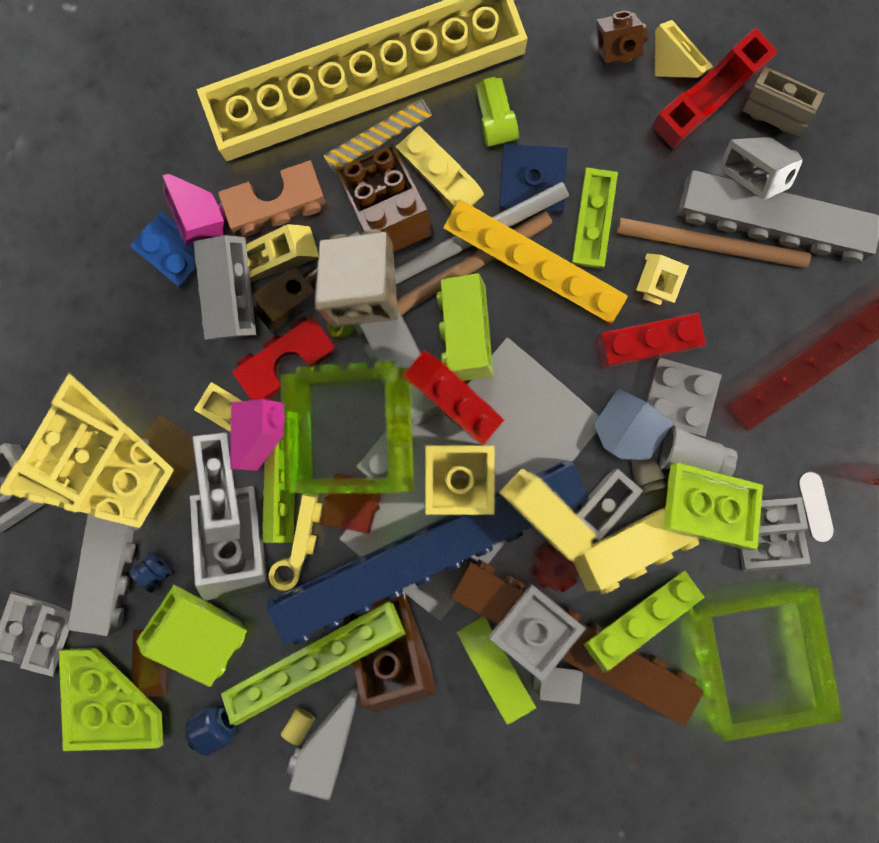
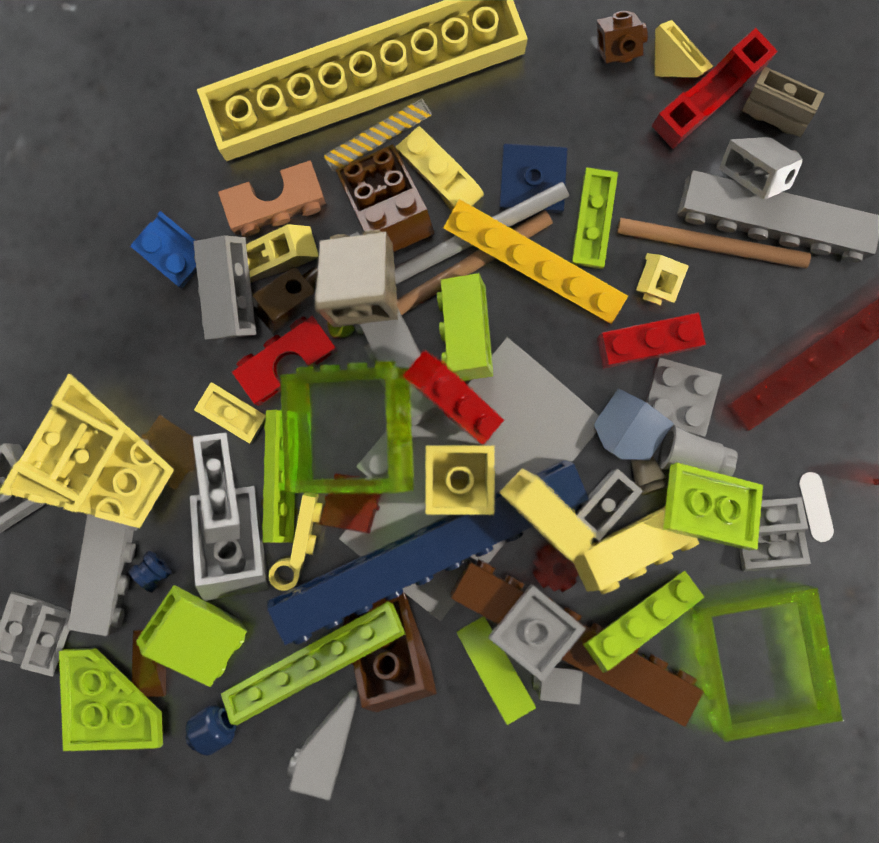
(193, 210): dark pink slope -> none
(254, 432): dark pink slope -> none
(298, 726): light yellow hinge -> none
(497, 120): lime piece -> none

